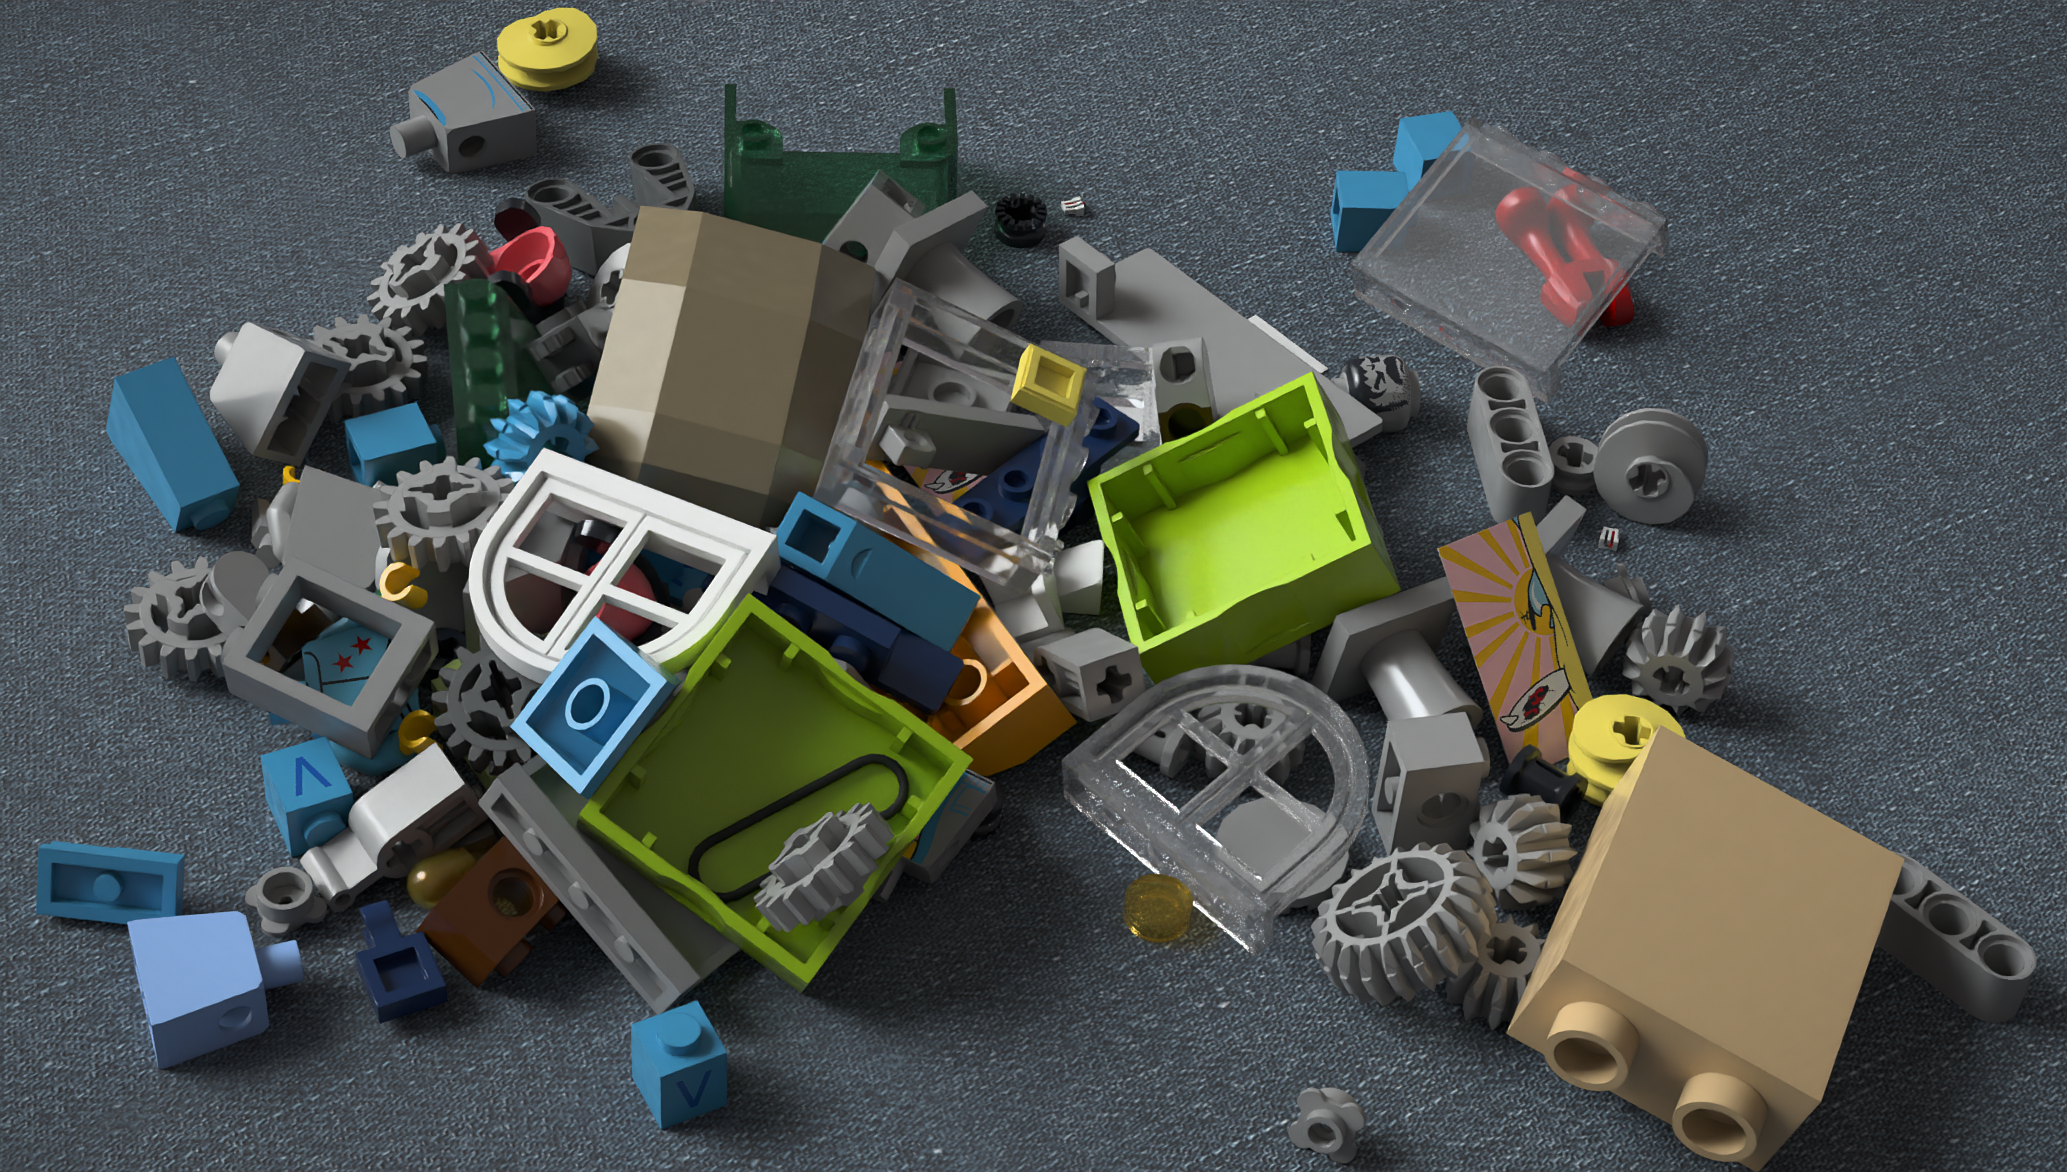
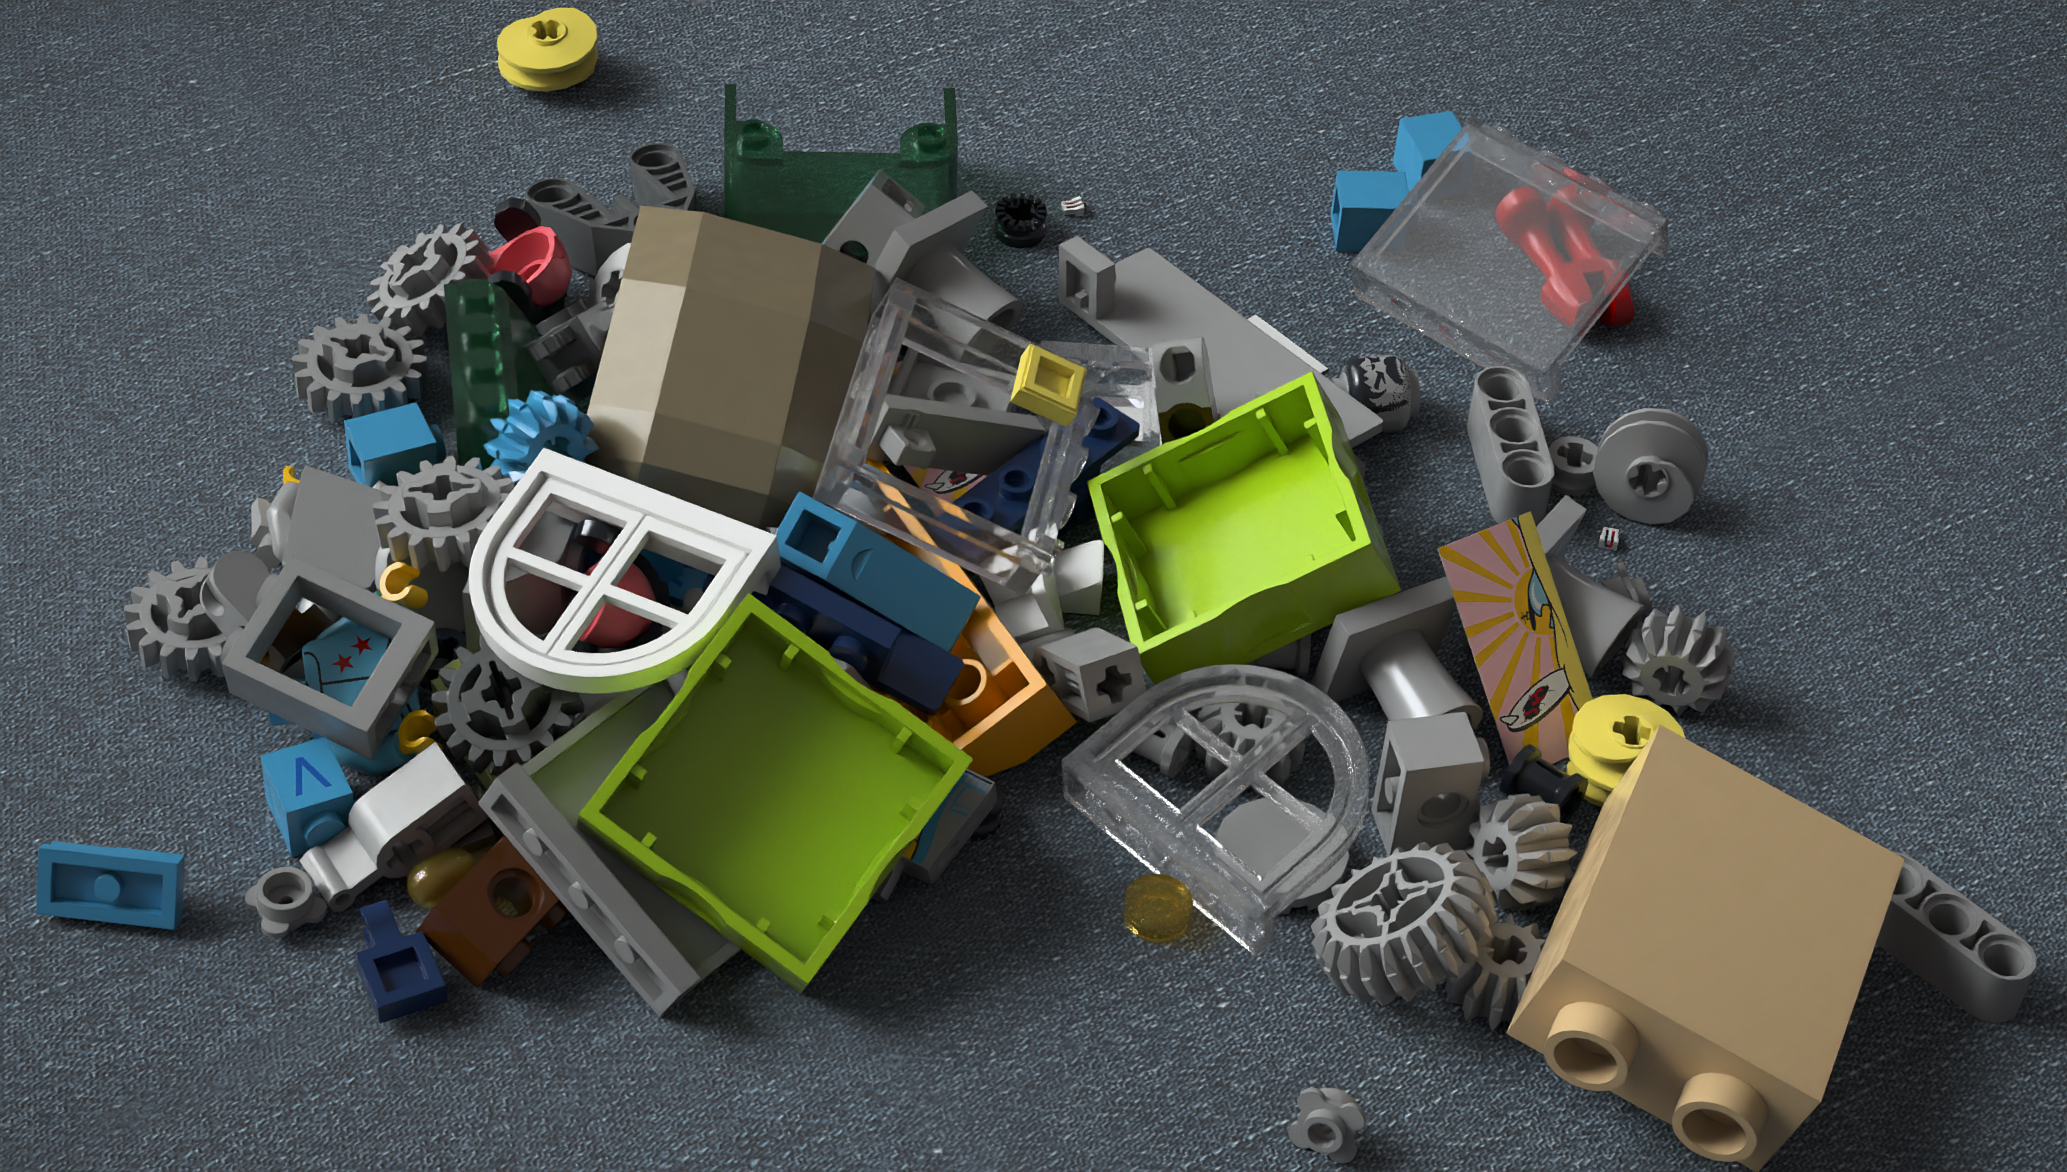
(171, 446): dark azure slope -> none
(206, 981): light blue torso -> none
(275, 390): light grey torso -> none
(467, 118): light grey torso -> none
(594, 706): dark azure slope -> none
(679, 1064): dark azure brick -> none
(788, 800): black piece -> none
(823, 867): light grey gear -> none

